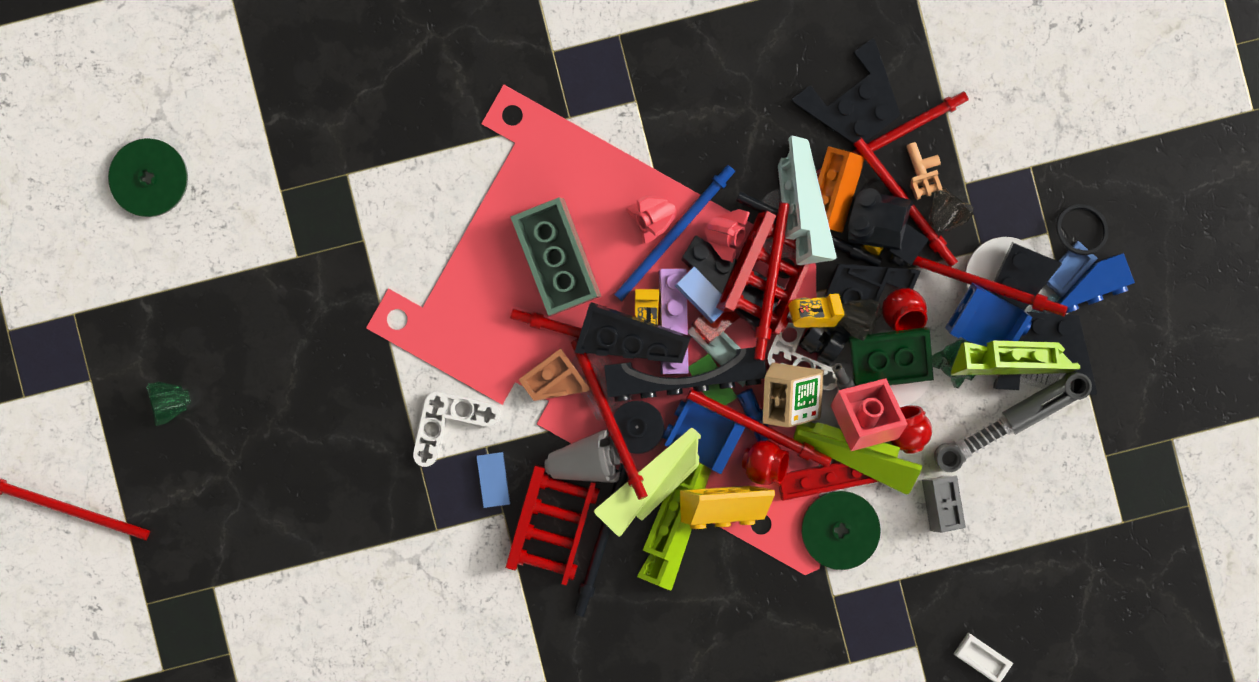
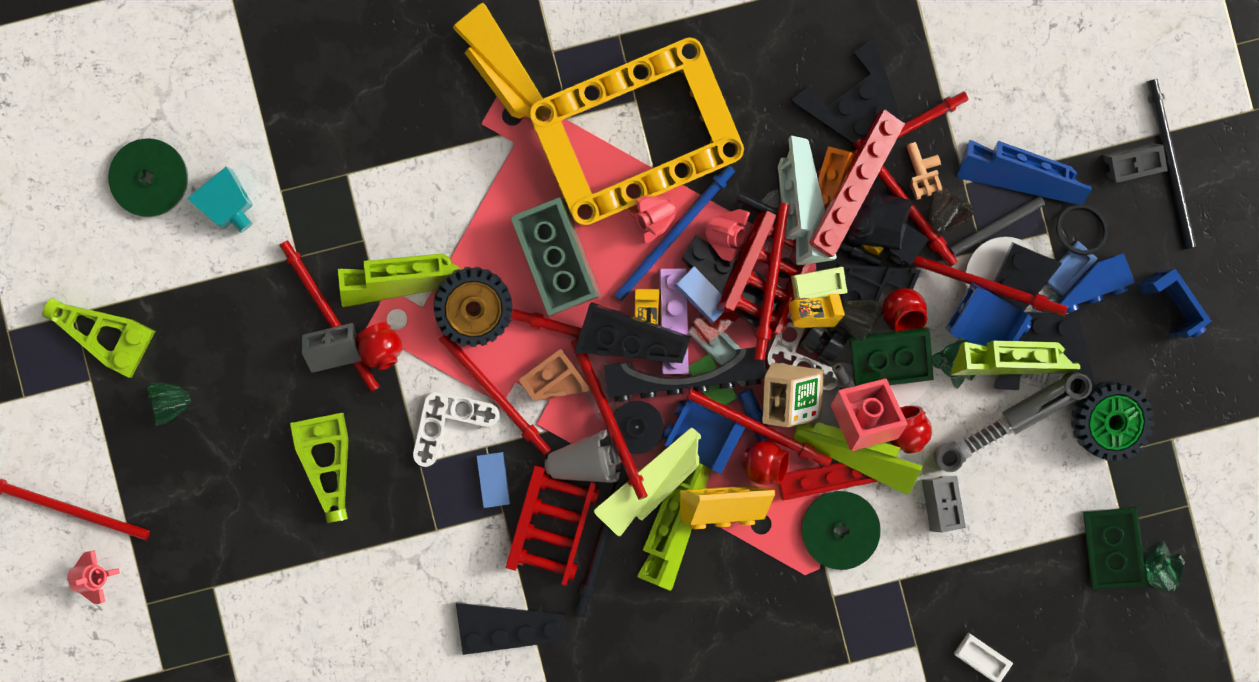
(89, 577): none -> coral brick
(129, 348): none -> lime plate
(224, 200): none -> teal torso
(294, 259): none -> red bar
(319, 431): none -> lime plate
(330, 348): none -> dark grey hinge
(379, 346): none -> red piece
(393, 278): none -> lime wedge
(477, 326): none -> wheel
(499, 64): none -> yellow wedge
(499, 628): none -> black wing
(529, 432): none -> red bar
(618, 82): none -> yellow beam
(819, 283): none -> yellowish green tile
(856, 183): none -> plate
(997, 226): none -> dark grey bar
(1022, 172): none -> blue wedge
(1114, 548): none -> dark green tile
(1131, 423): none -> wheel
(1136, 162): none -> dark grey hinge
(1163, 569): none -> clear green brick
(1172, 167): none -> black bar
(1183, 299): none -> blue panel

